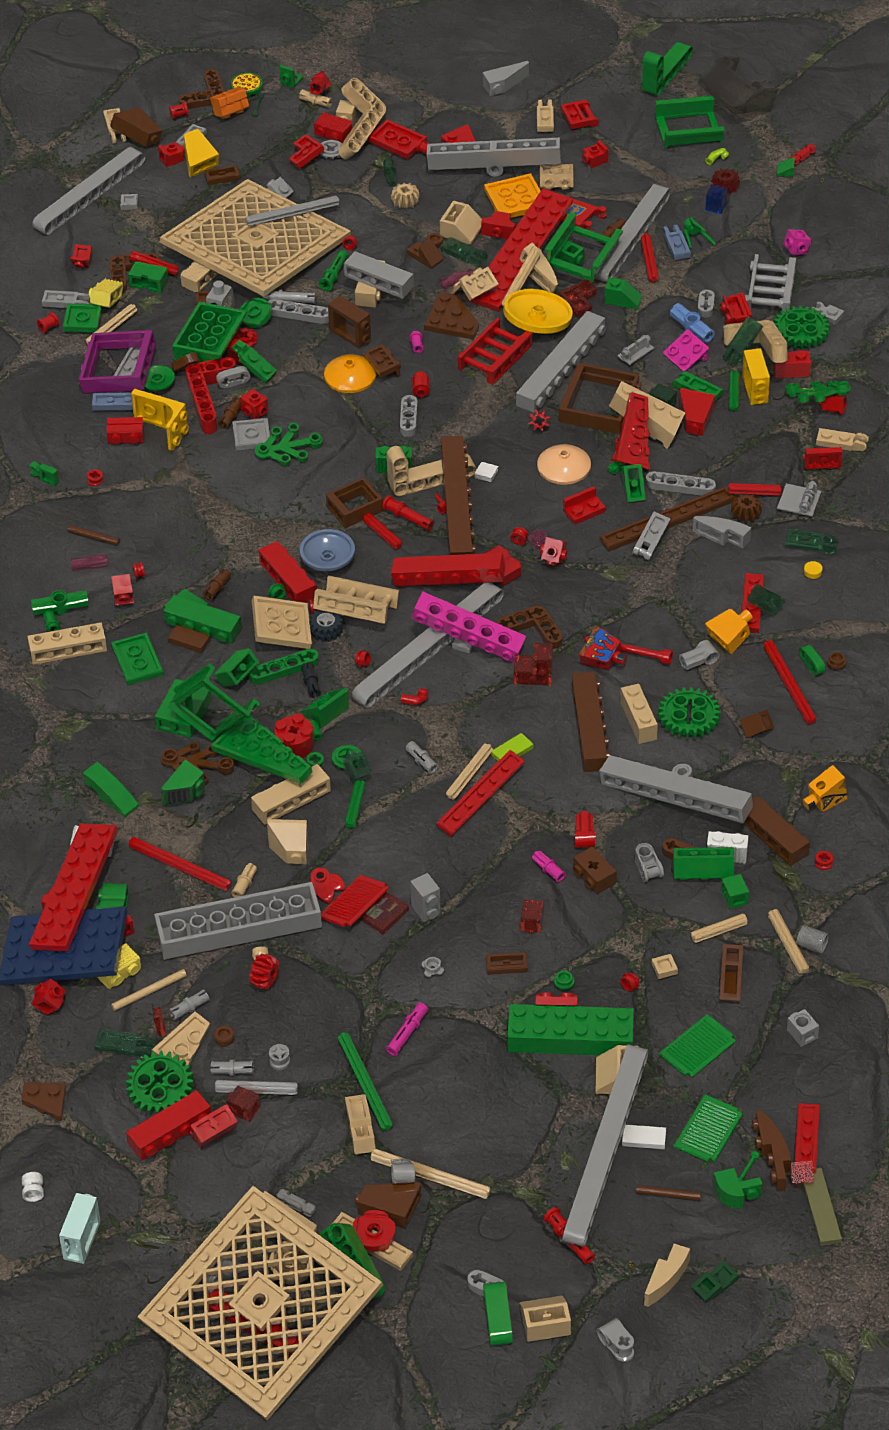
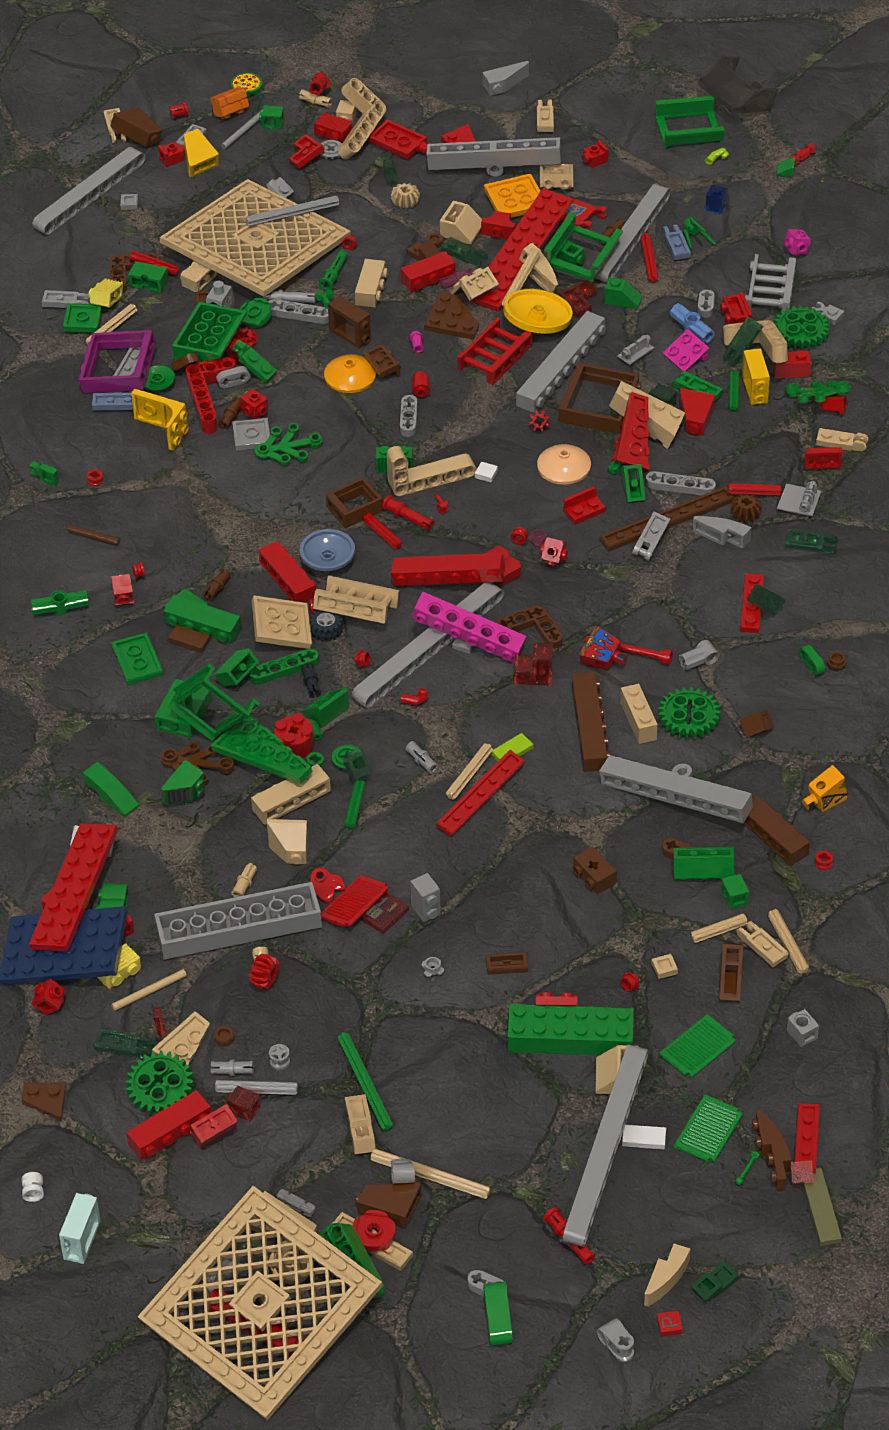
(48, 322): red bush -> none
(51, 622): green pin -> none
(67, 643): tan brick -> none
(81, 256): red bracket -> none
(89, 561): clear pink axle -> none
(125, 430): red brick -> none
(179, 863): red axle -> none
(188, 1005): light grey pin -> none
(207, 94): reddish brown beam -> none
(222, 175): reddish brown tile -> none
(240, 132): none -> light grey bar
(272, 117): none -> green brick
(277, 591): green plate -> none
(287, 76): green bracket -> none
(325, 297): none -> green bar
(378, 274): light grey brick -> none
(411, 1023): dark pink pin -> none
(427, 271): none -> red brick
(456, 495): reddish brown brick -> none
(532, 916): clear red brick -> none
(545, 1318): tan slope -> none
(549, 866): dark pink axle -> none
(564, 980): green plate -> none
(575, 117): red plate -> none
(584, 830): red piece -> none
(647, 862): light grey piece -> none
(660, 70): green beam -> none
(666, 1192): reddish brown bar -> none
(669, 1323): none -> red tile
(726, 179): clear red gear -> none
(729, 629): light orange torso -> none
(732, 1192): green brick -> none
(738, 841): white brick -> none
(763, 944): none -> tan hinge
(790, 682): red axle -> none
(812, 939): light grey piece -> none
(813, 570): yellow piece -> none

